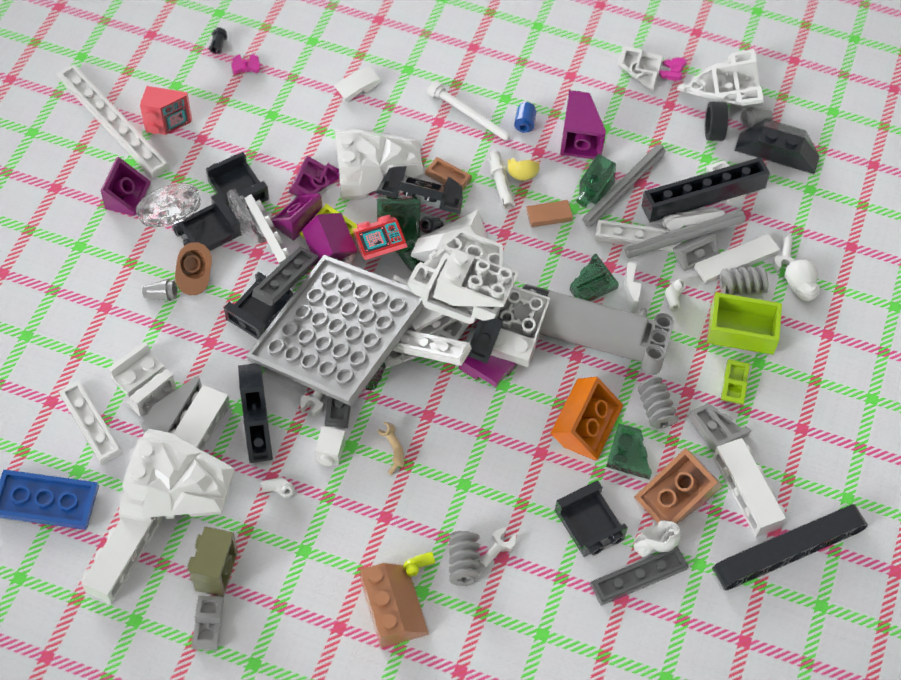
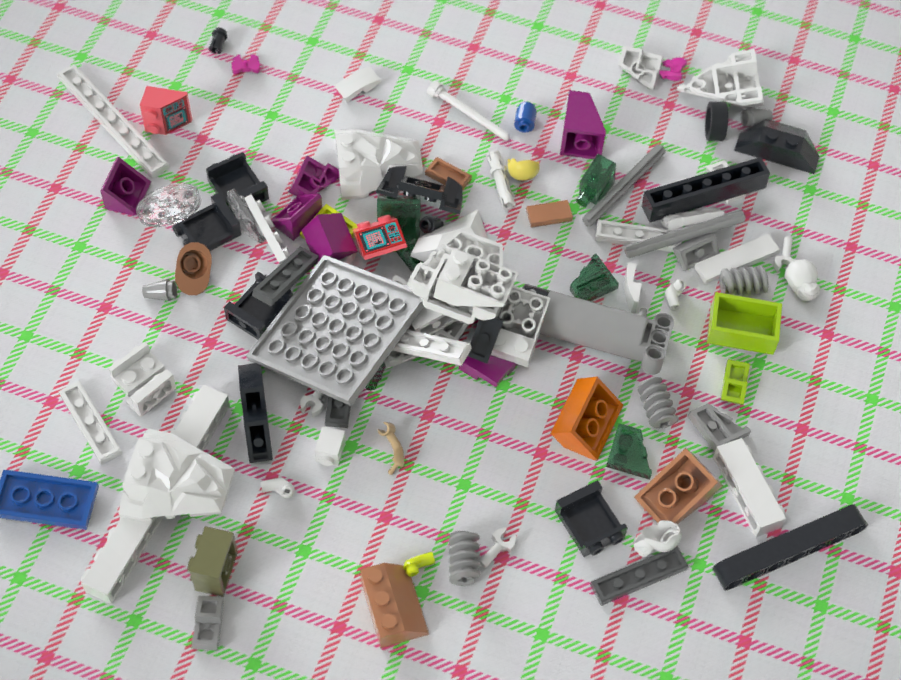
(167, 412): light grey slope -> none

